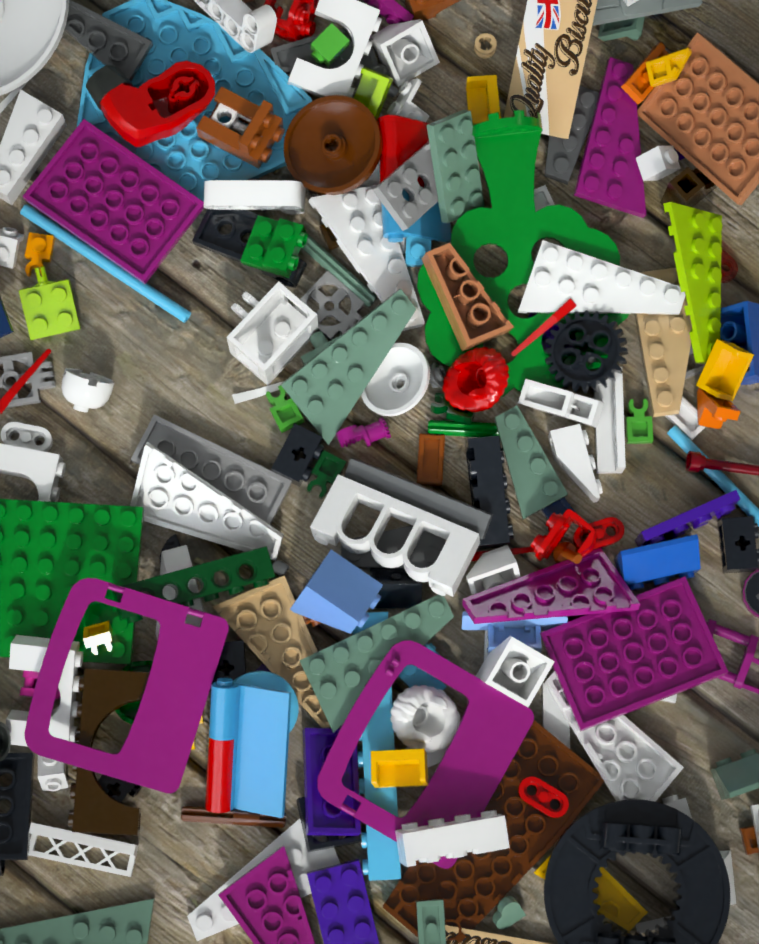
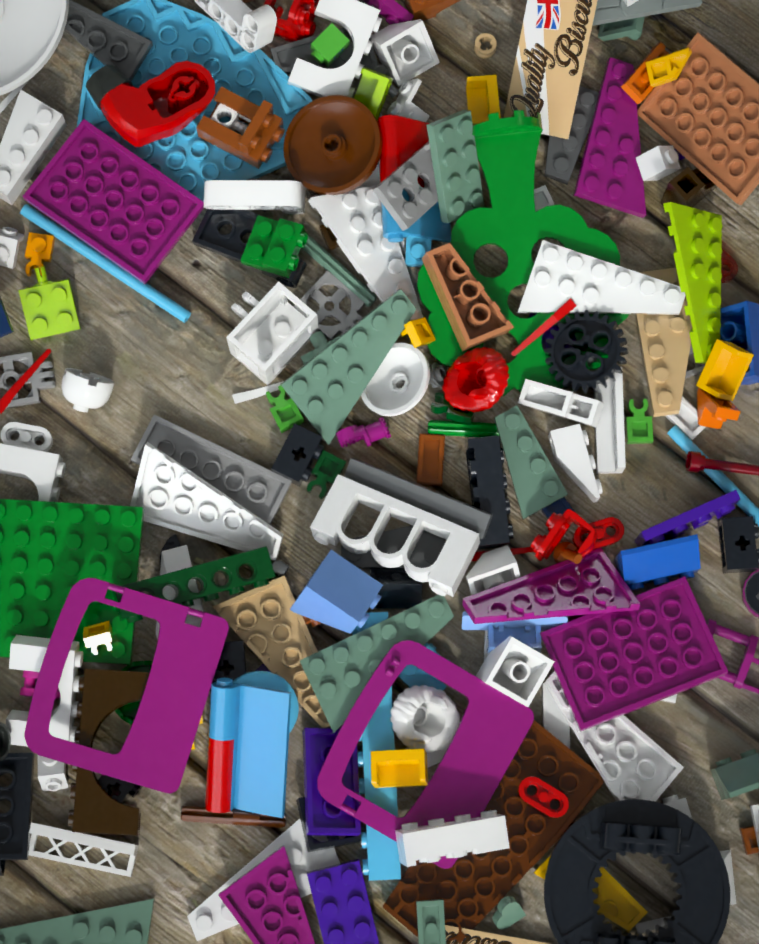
(419, 332): none -> yellow tile

